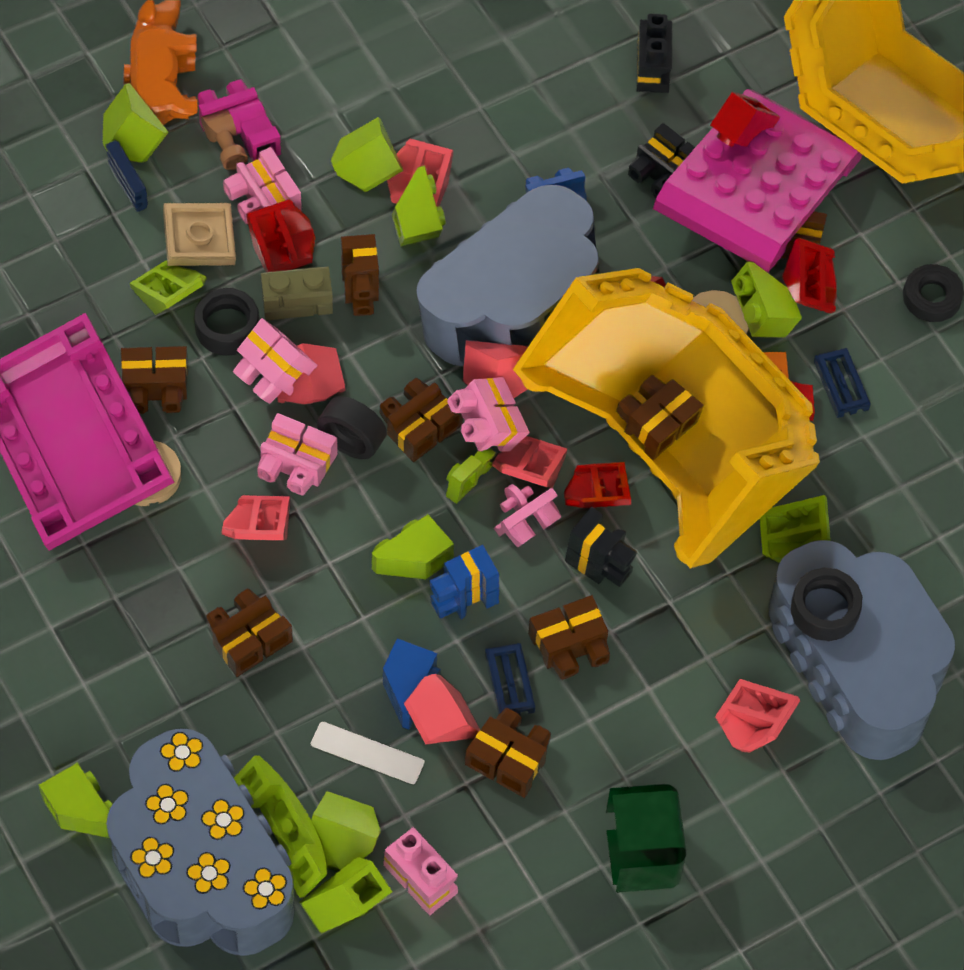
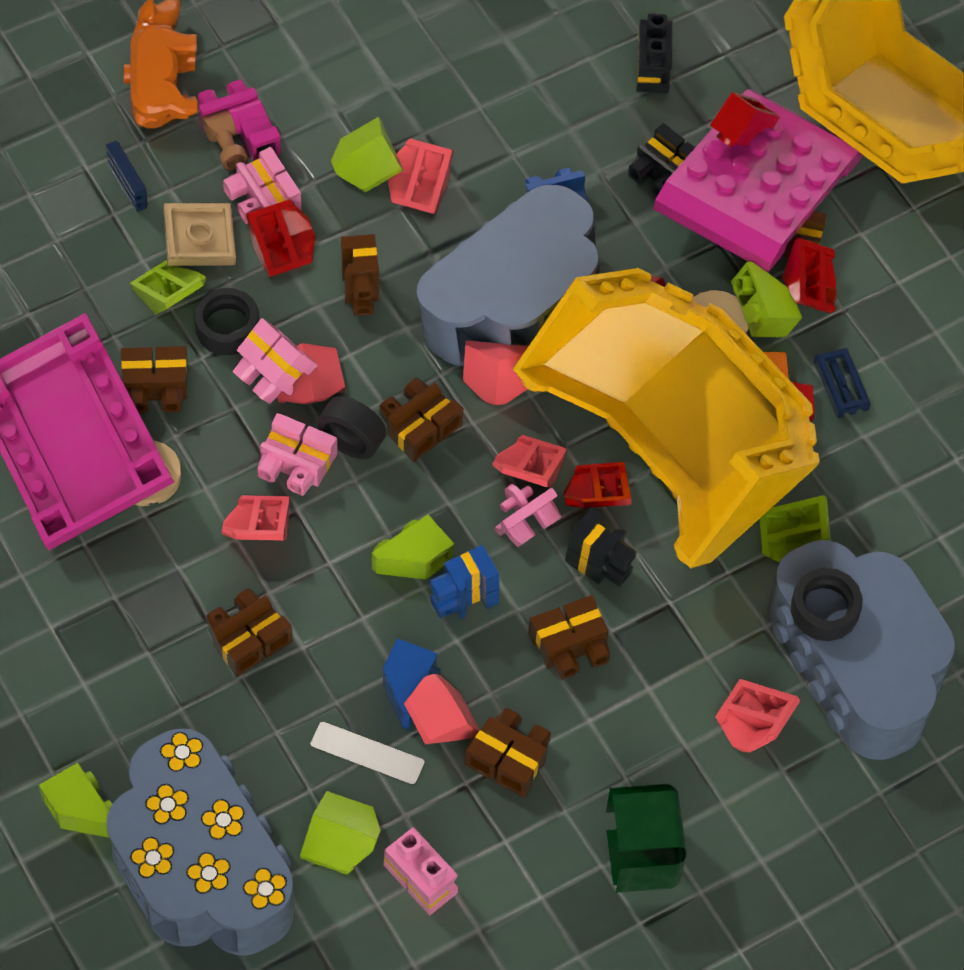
(132, 125): lime slope -> none
(287, 821): lime slope -> none
(296, 293): olive brick -> none
(346, 895): lime slope -> none
(416, 212): lime slope -> none
(466, 475): lime plate -> none
(489, 414): bright pink hips -> none
(515, 706): dark blue tile -> none
(663, 417): reddish brown hips -> none
(936, 275): black tyre -> none

